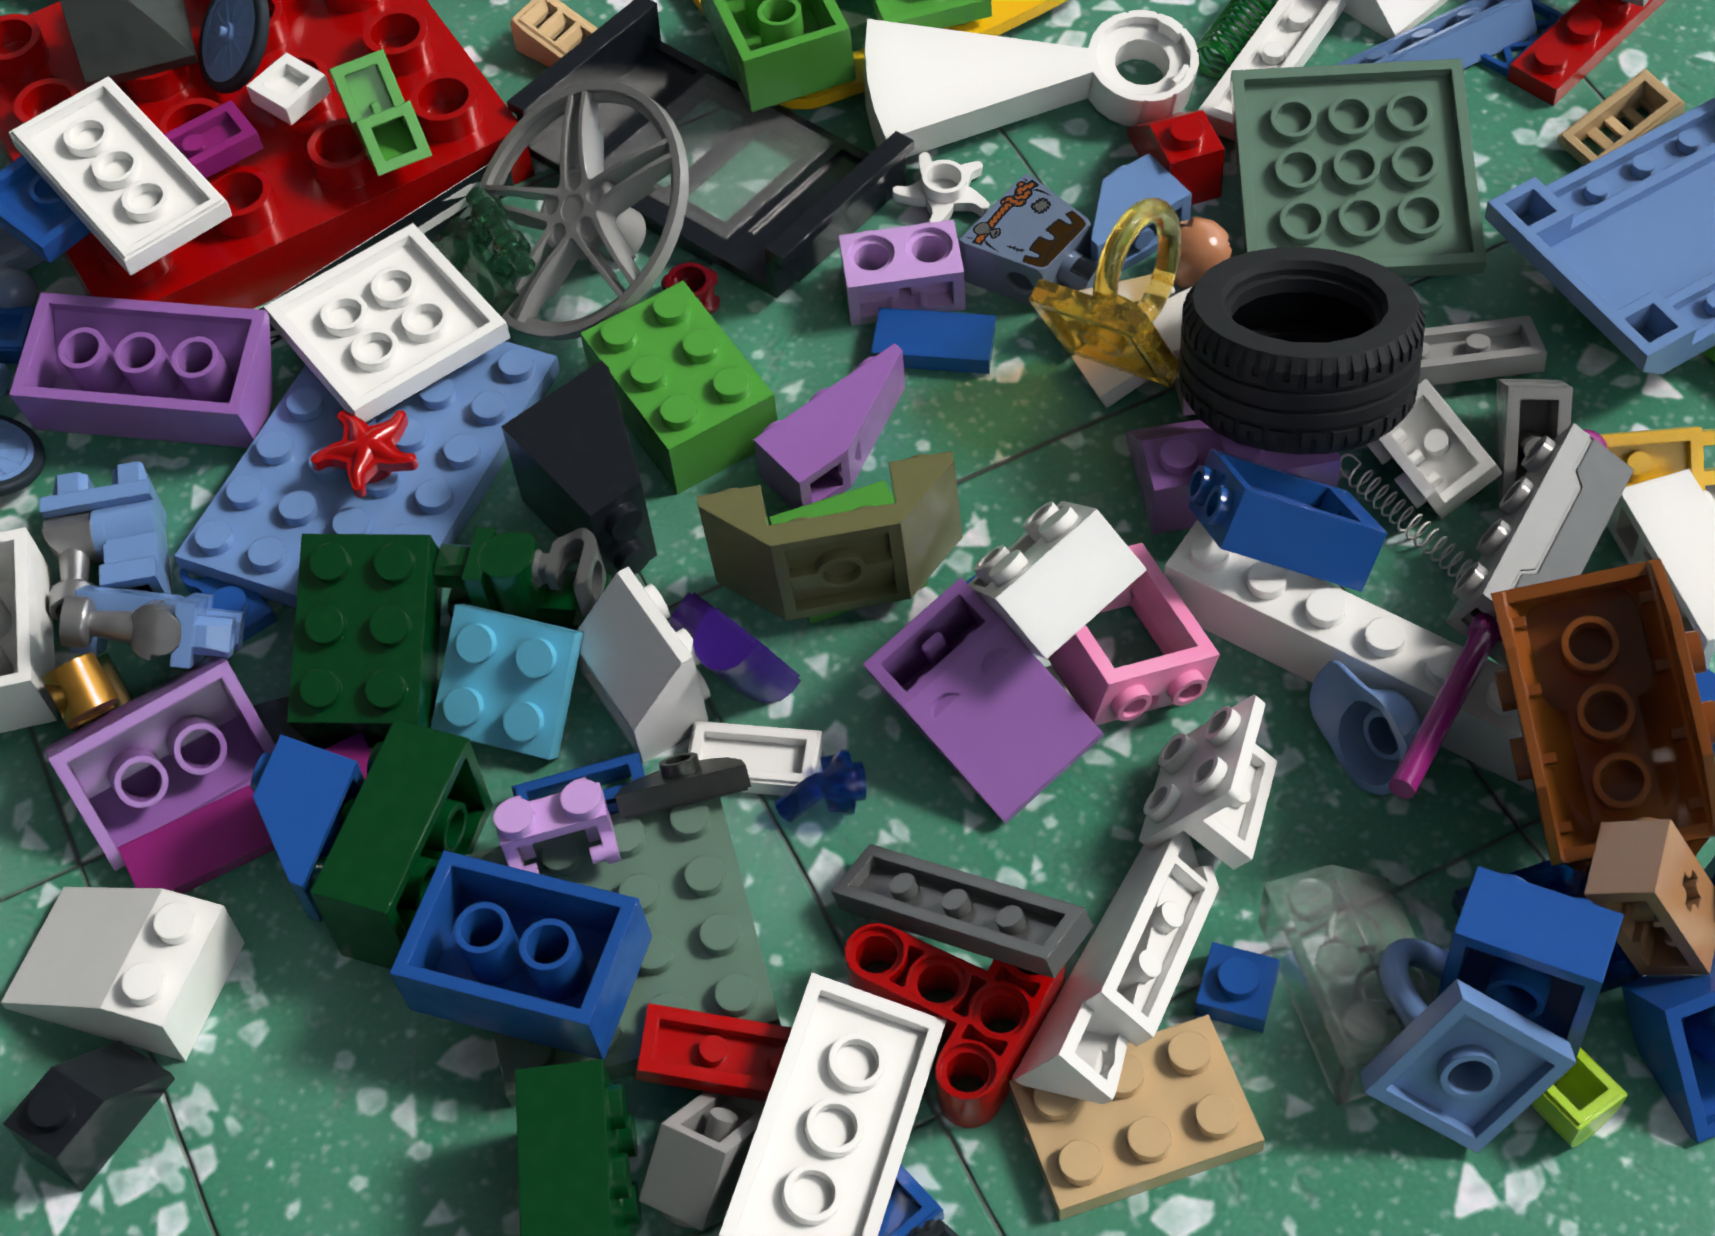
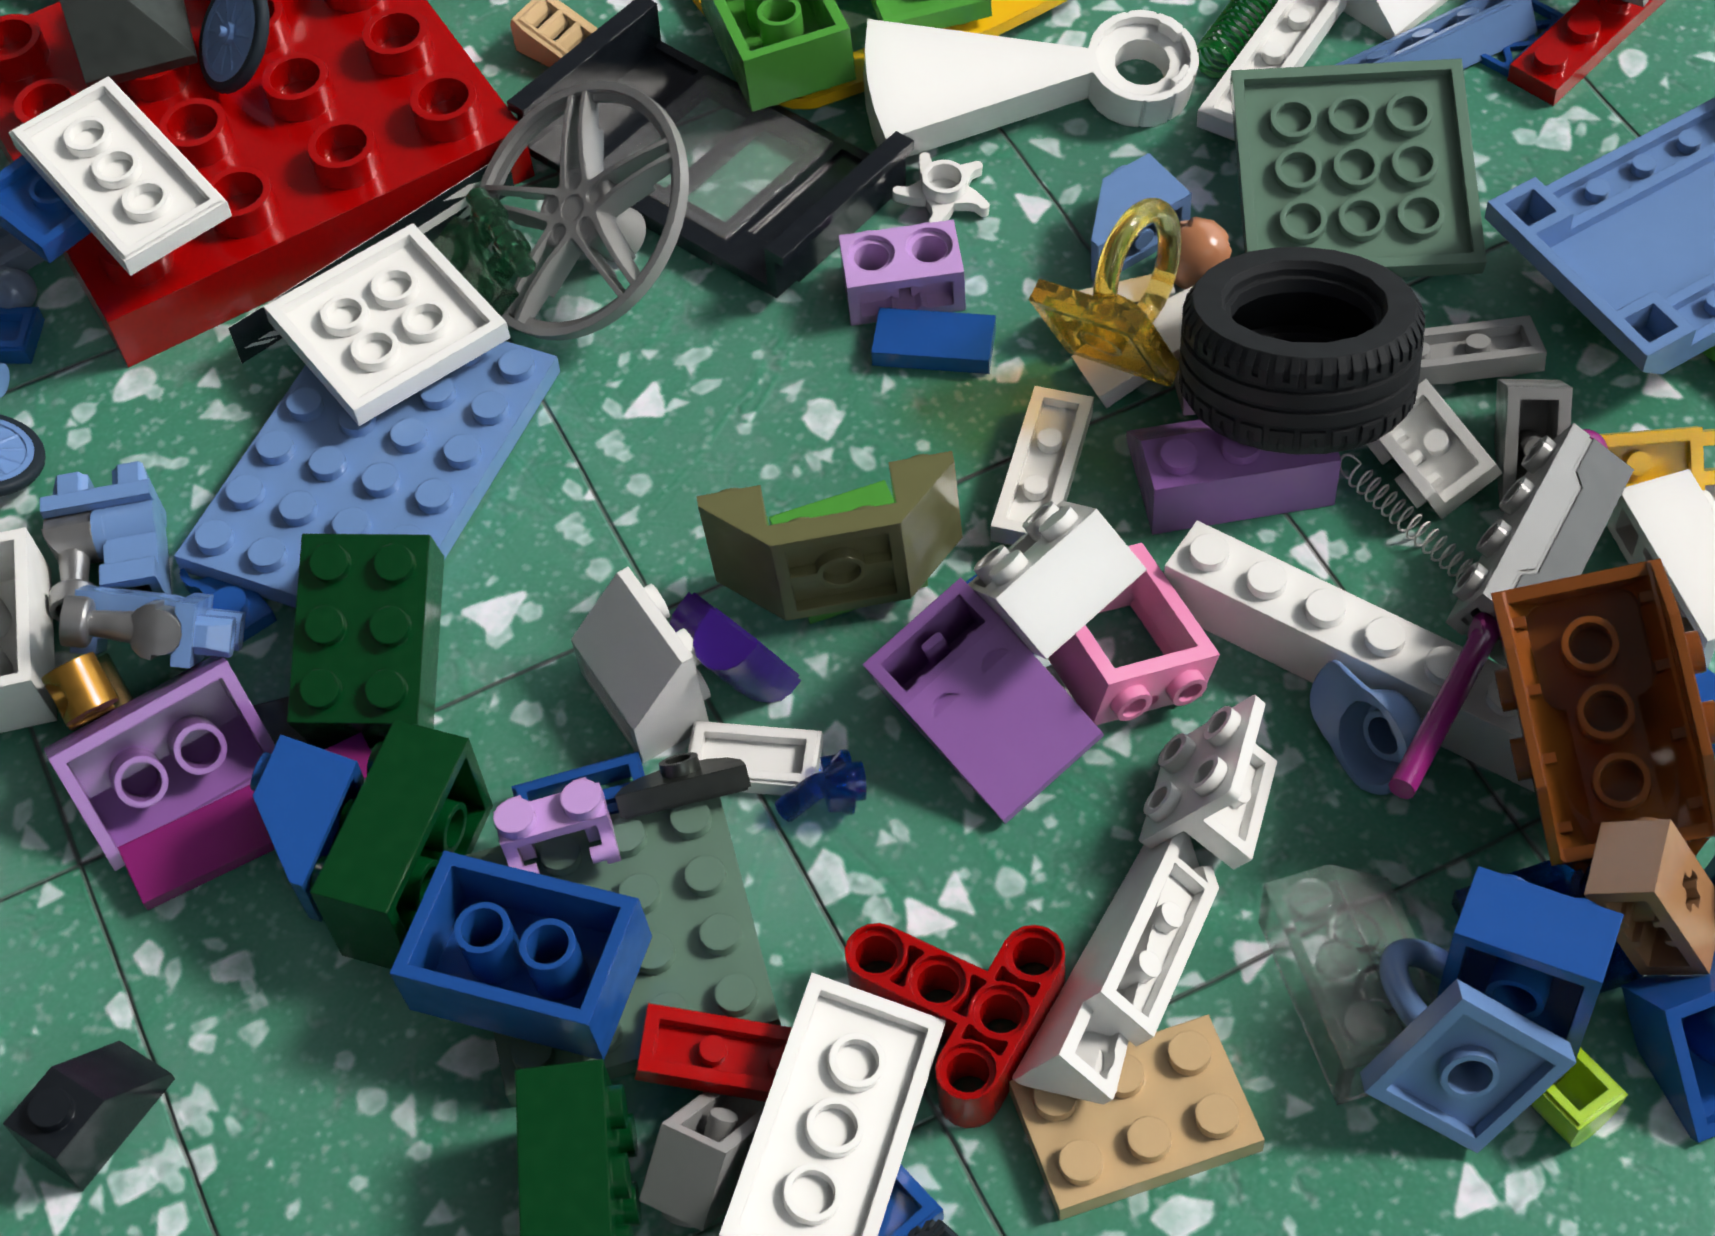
(128, 966): white slope -> none
(146, 370): medium lavender slope -> none
(216, 139): magenta plate -> none
(288, 88): white plate -> none
(367, 450): red animal -> none
(379, 113): bright green slope -> none
(507, 681): medium azure plate -> none
(520, 580): dark green hips -> none
(581, 469): black slope -> none
(682, 385): bright green brick -> none
(699, 280): dark red plate -> none
(831, 436): medium lavender slope -> none
(963, 910): dark grey plate -> none
(1025, 239): sand blue torso -> none
(1042, 459): none -> white plate
(1186, 148): red slope -> none
(1237, 987): blue plate -> none
(1285, 519): blue window -> none
(1640, 91): tan slope -> none

